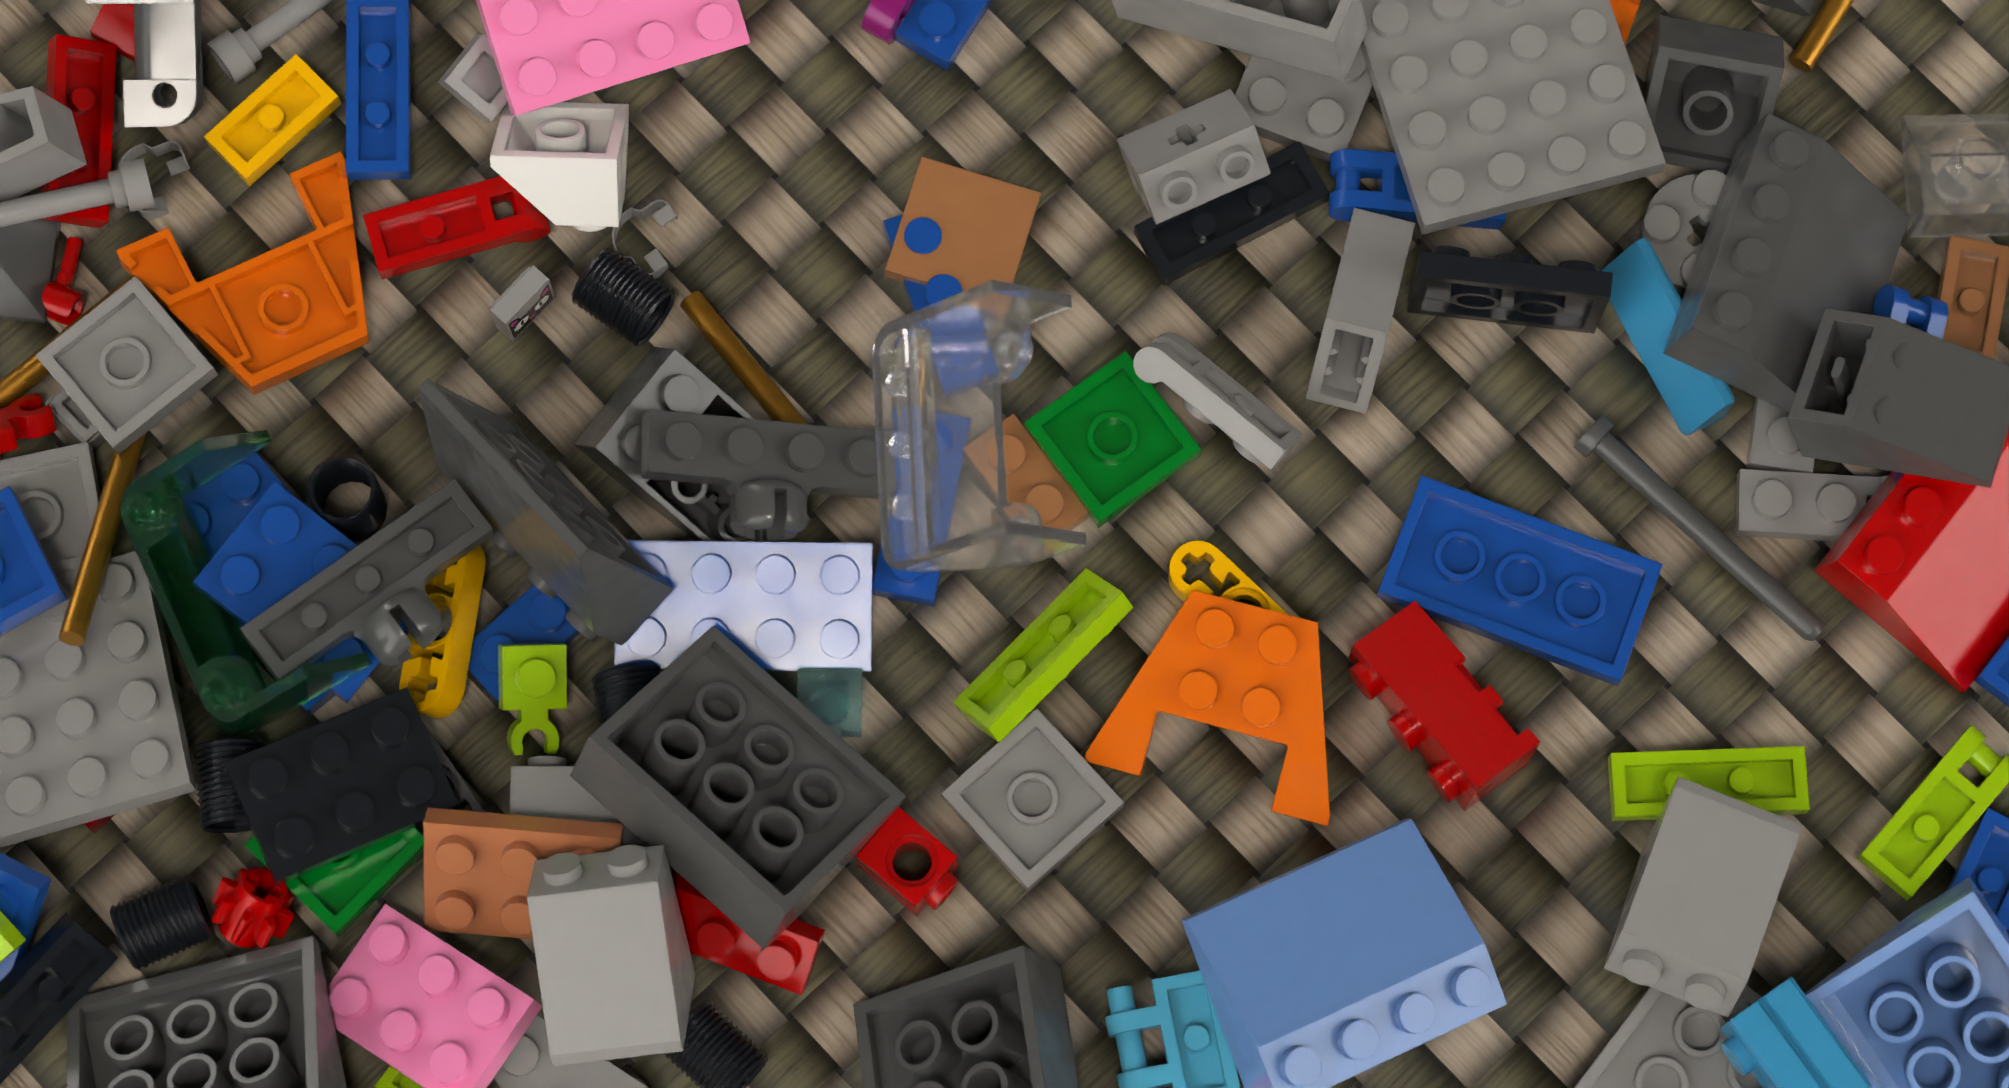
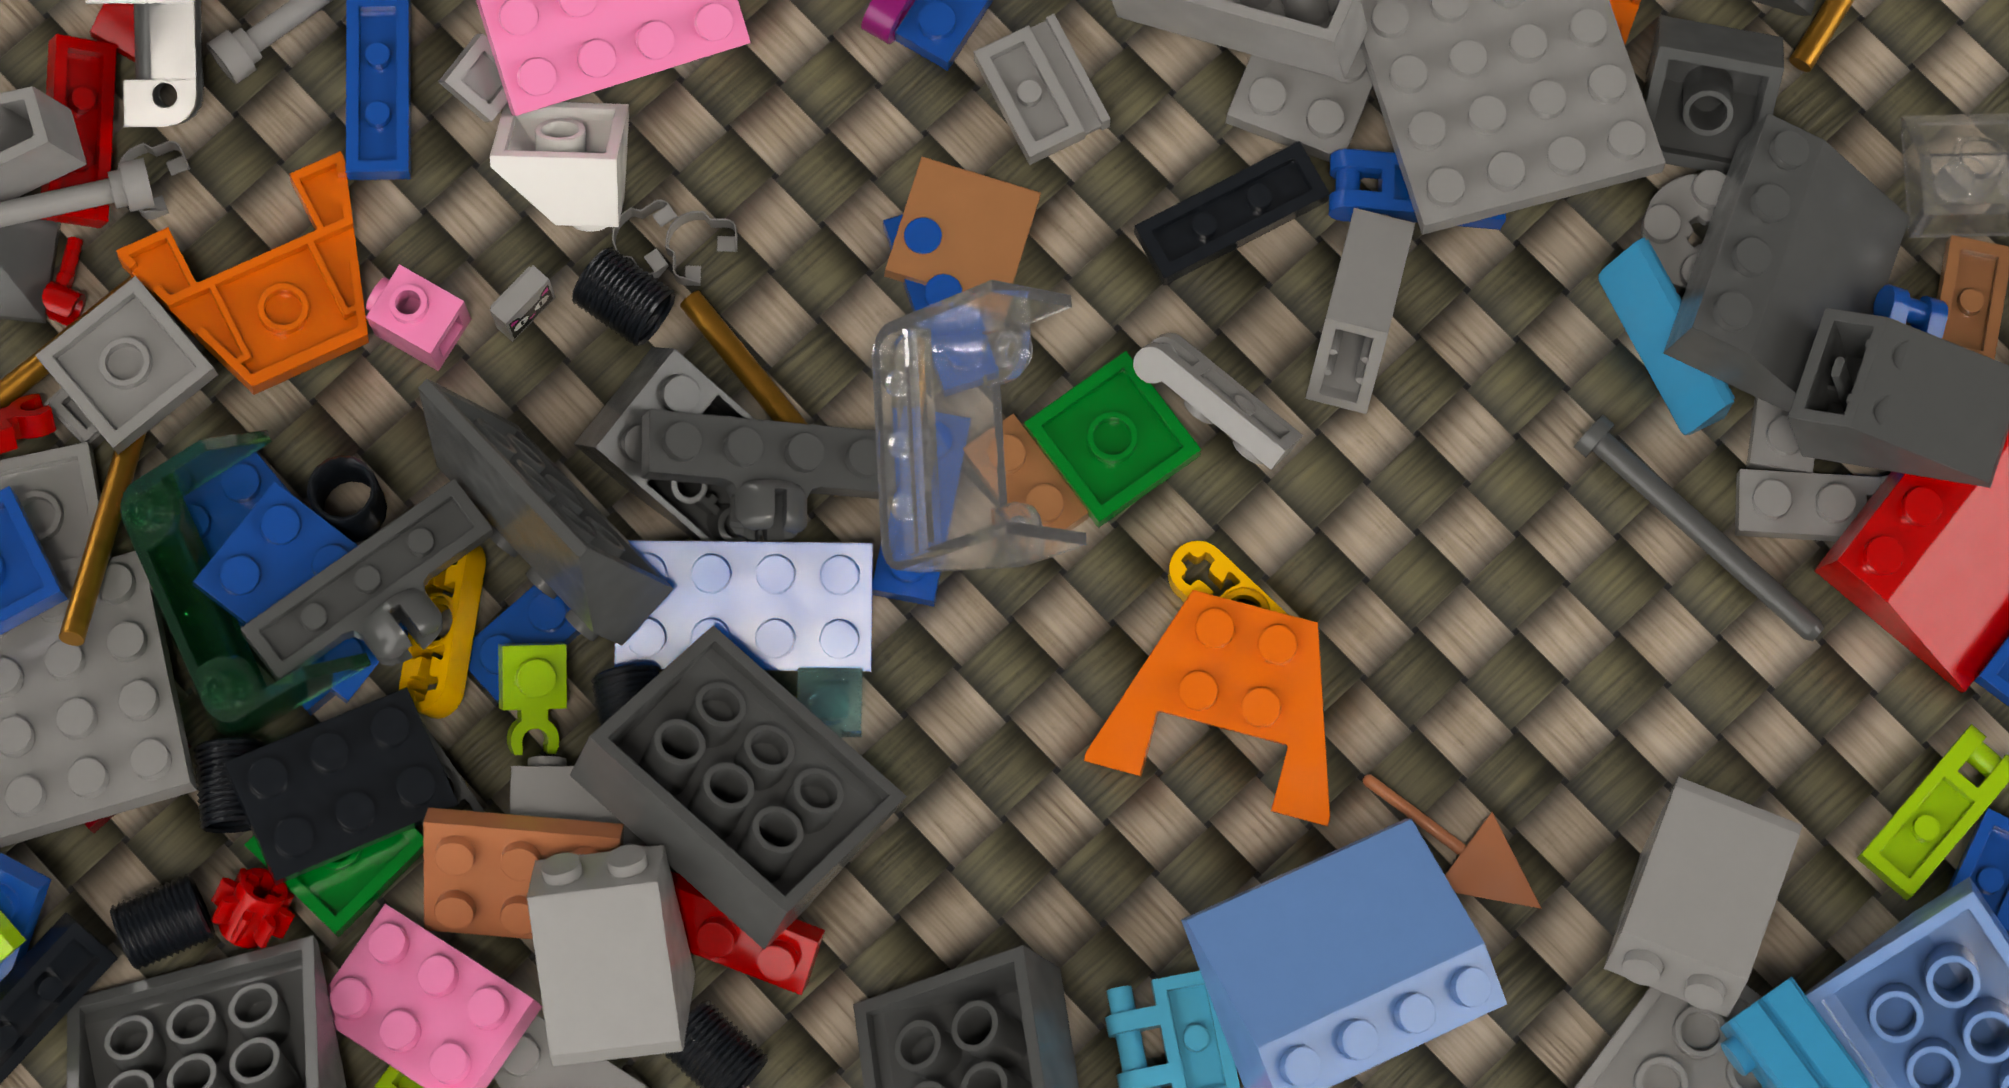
(272, 120): yellow plate -> none
(417, 316): none -> bright pink brick
(450, 226): red plate -> none
(724, 243): none -> light grey piece
(903, 835): red brick -> none
(1032, 800): light grey plate -> none
(1041, 89): none -> light grey plate
(1043, 655): lime plate -> none
(1193, 156): light grey brick -> none
(1439, 707): red wedge -> none
(1484, 865): none -> nougat piece
(1509, 290): black plate -> none
(1520, 580): blue plate -> none
(1758, 776): lime plate -> none

